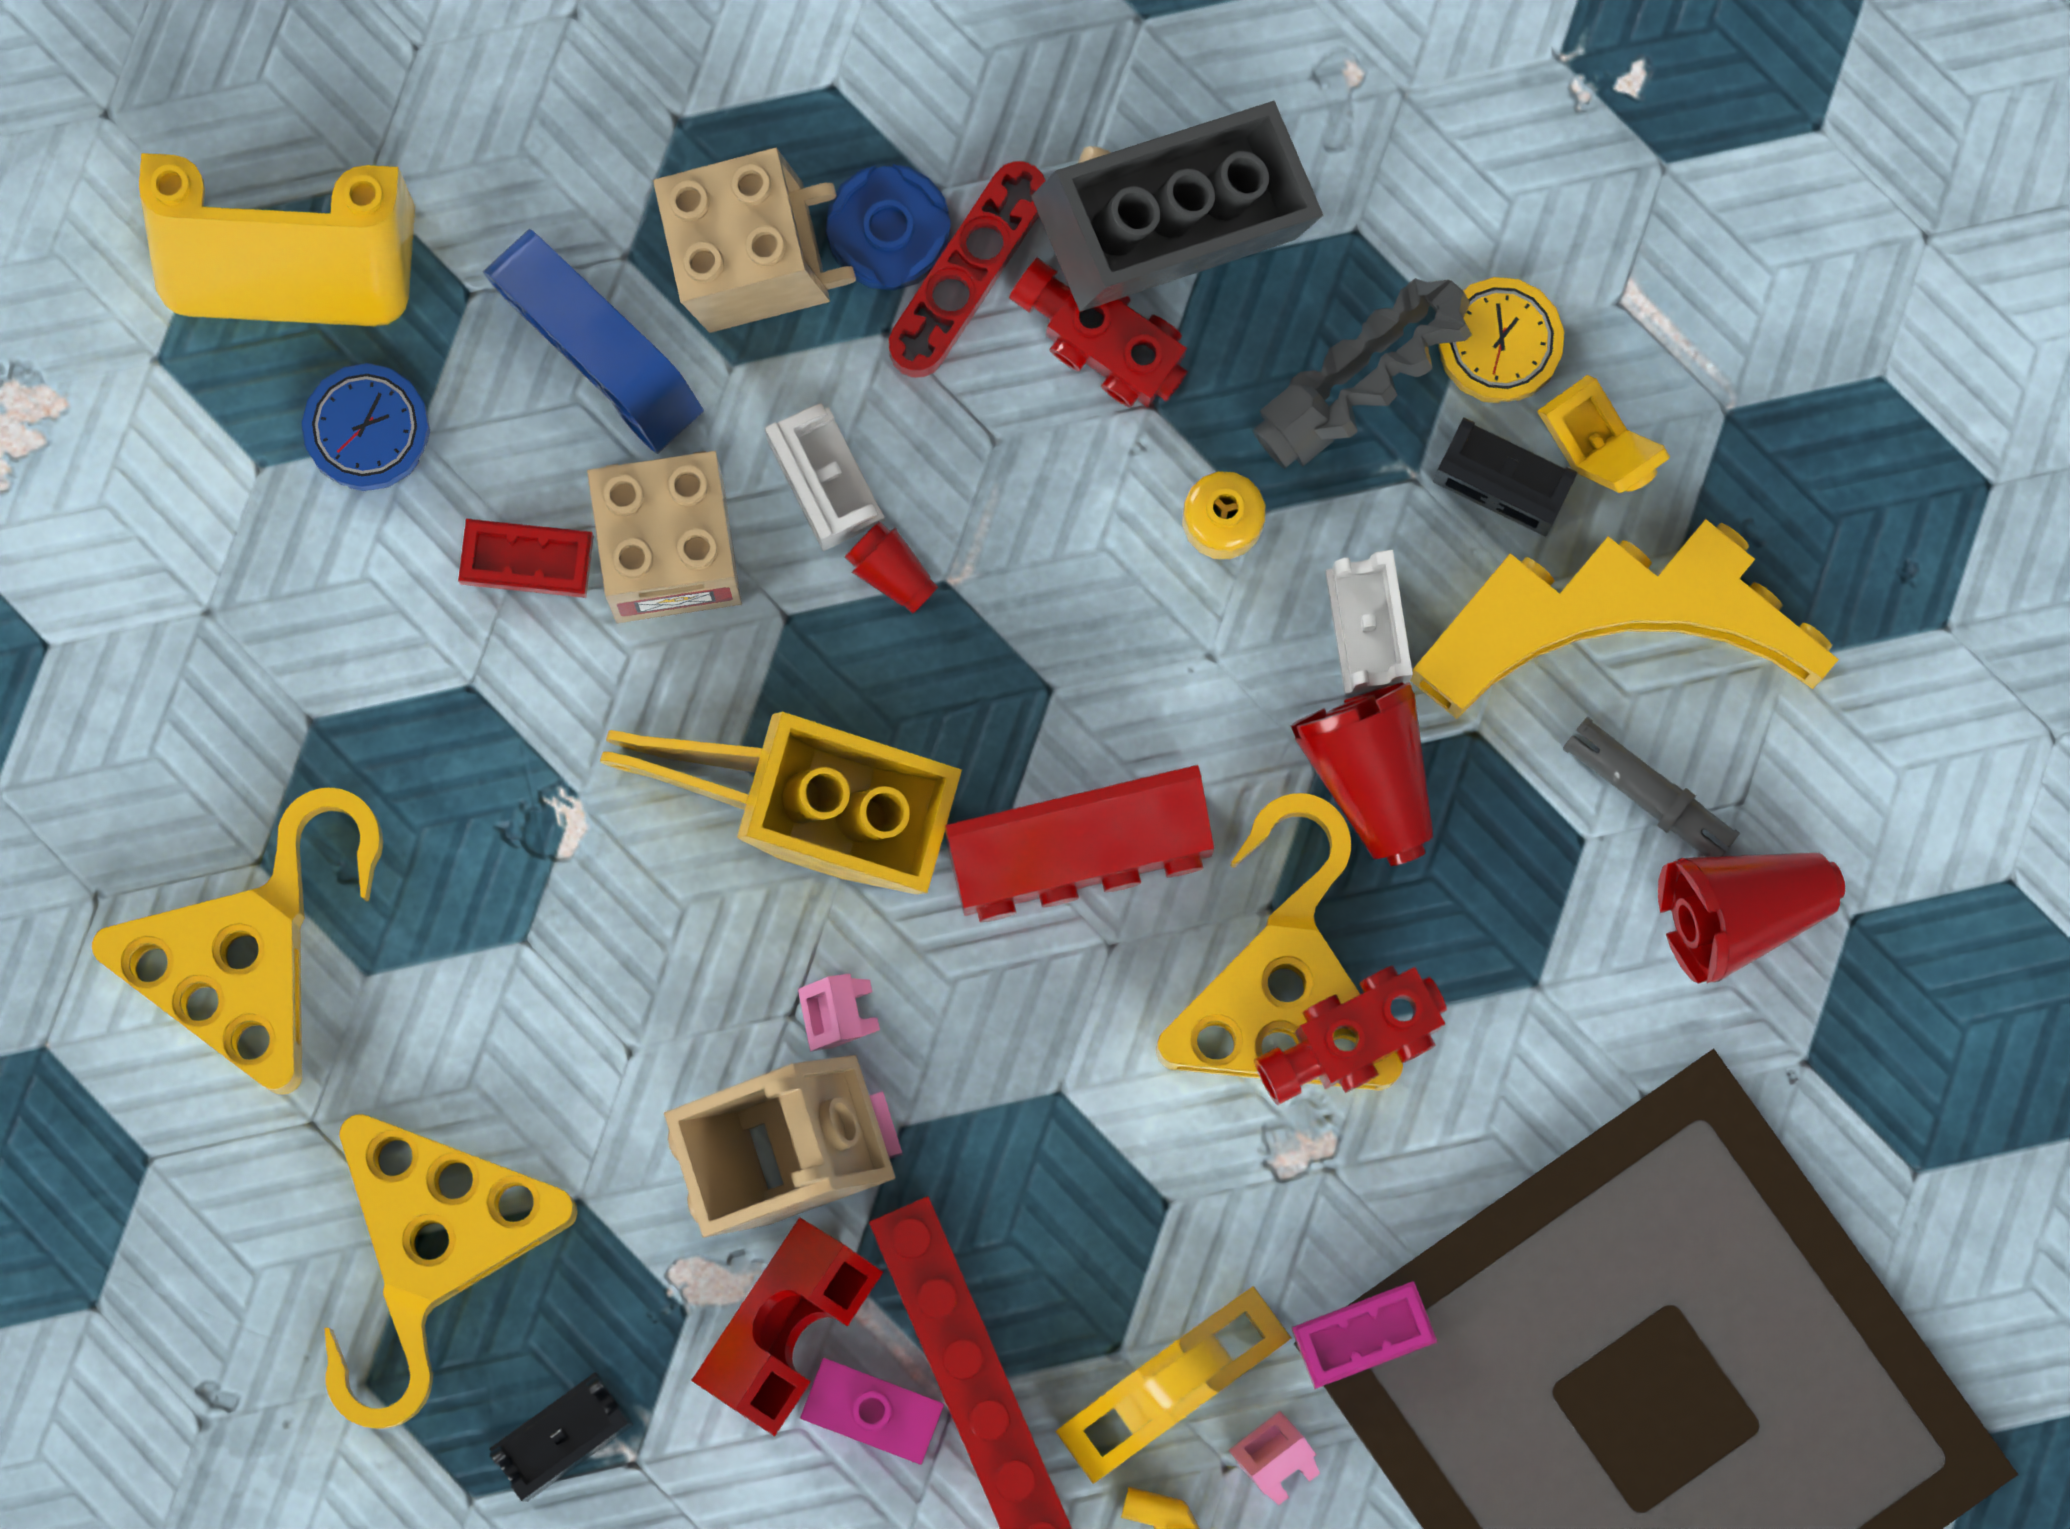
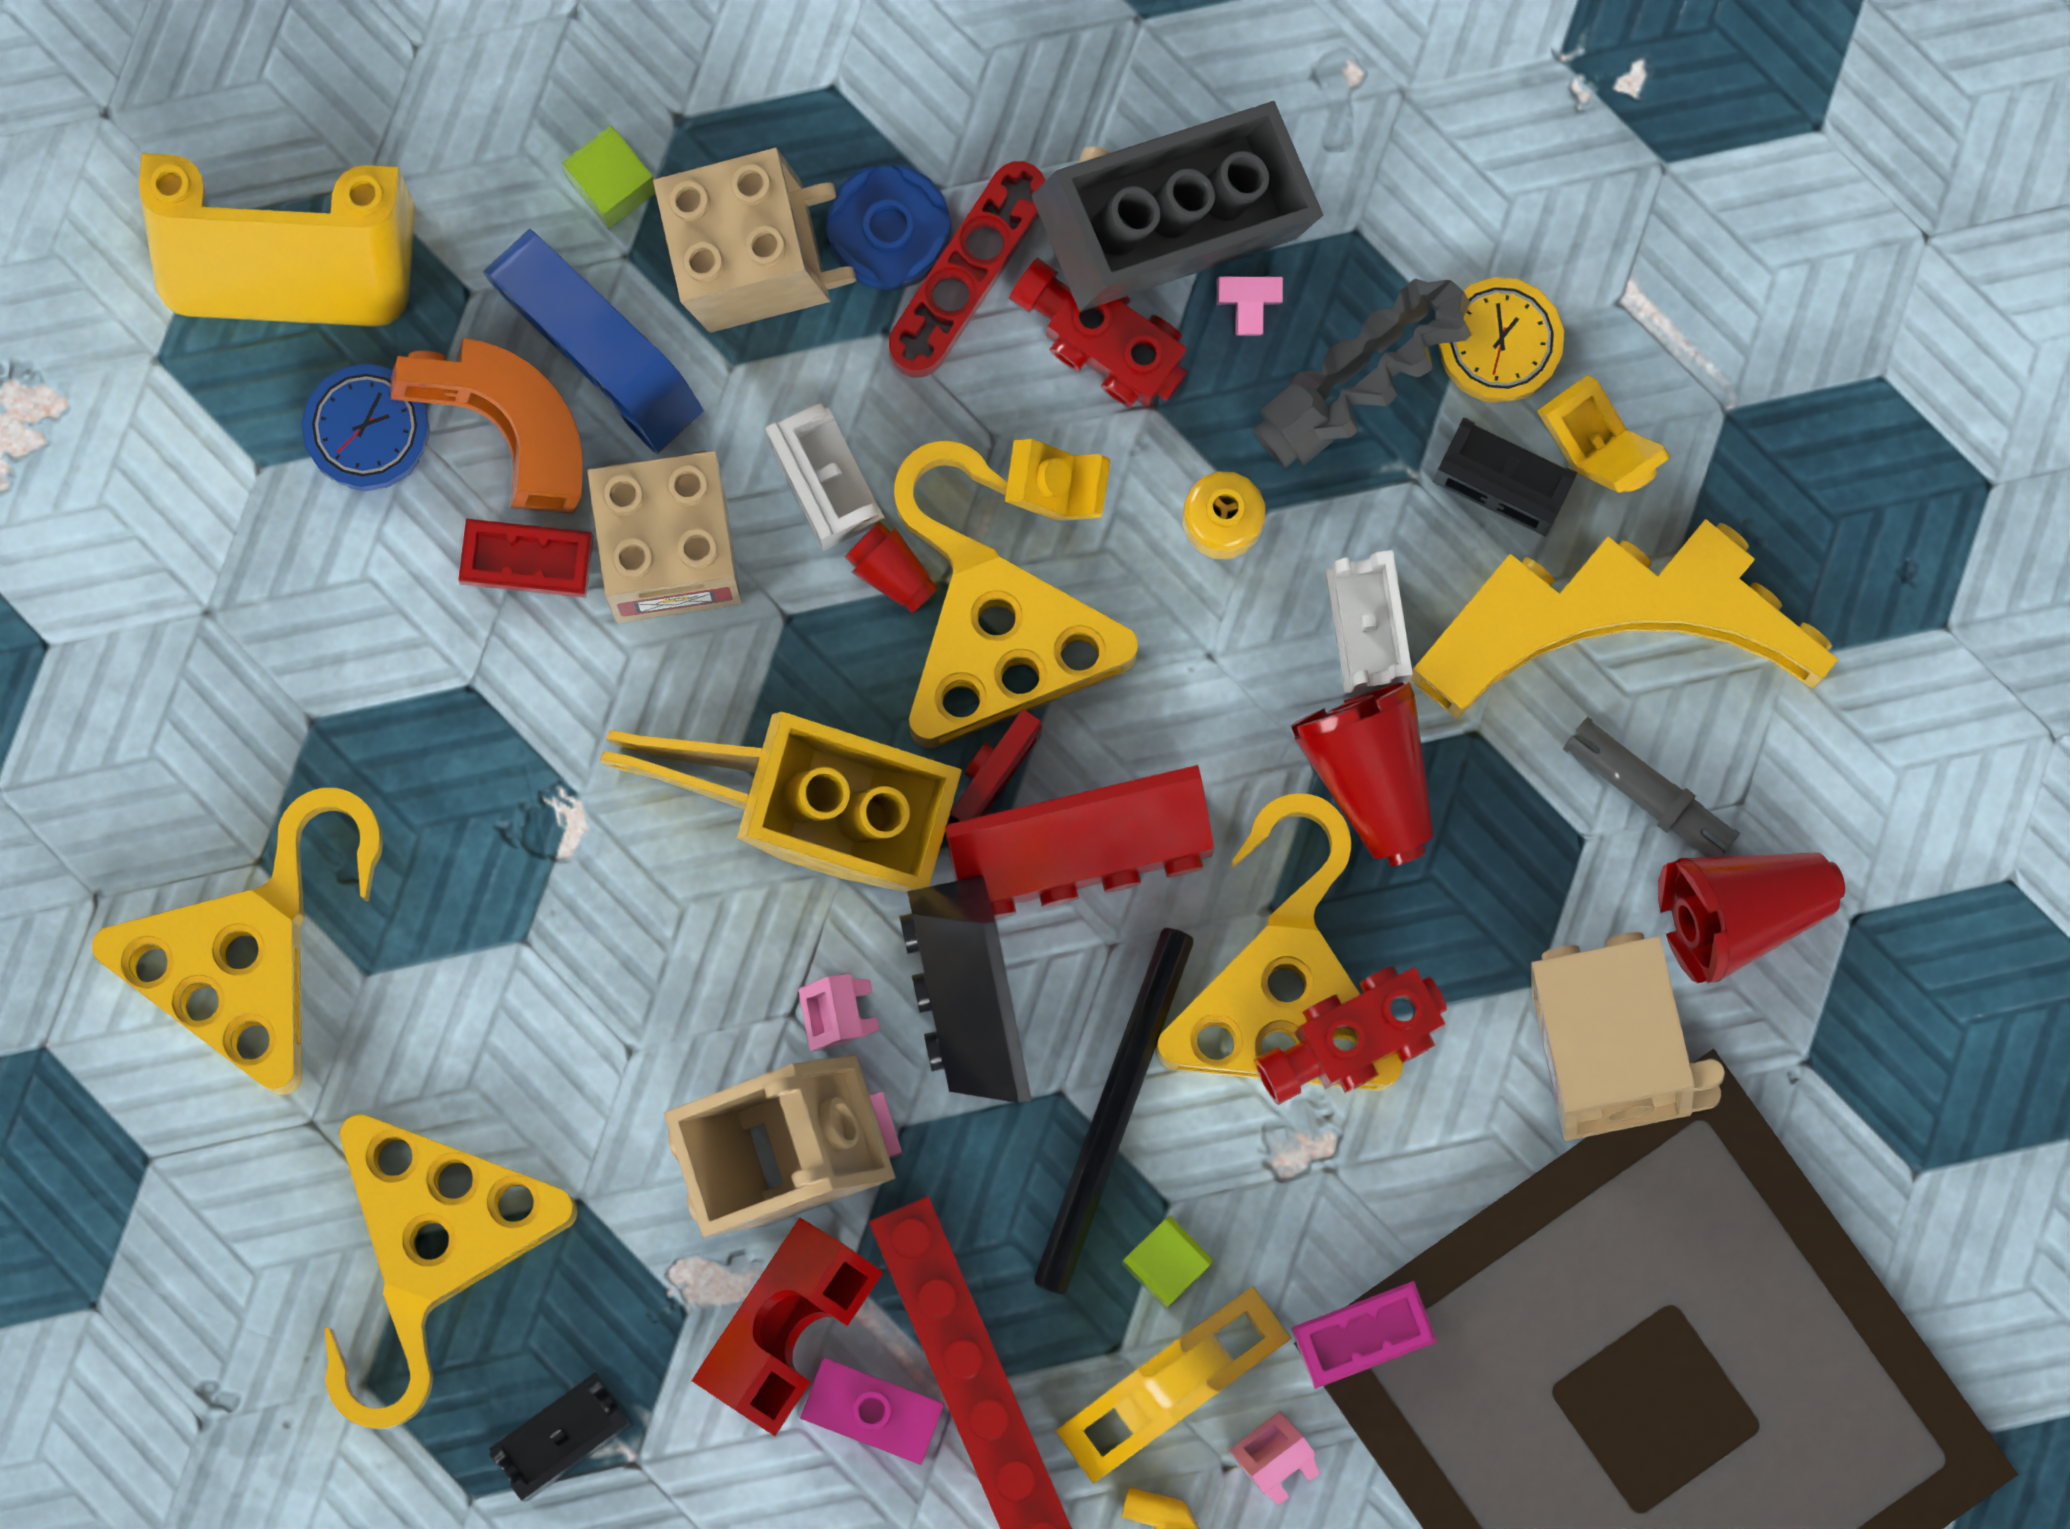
(518, 402): none -> orange arch
(609, 177): none -> lime piece
(965, 990): none -> black slope
(970, 657): none -> yellow piece
(994, 767): none -> red plate
(1056, 481): none -> yellow bracket
(1113, 1111): none -> black axle
(1167, 1262): none -> lime piece
(1249, 296): none -> bright pink tile
(1616, 1038): none -> tan container

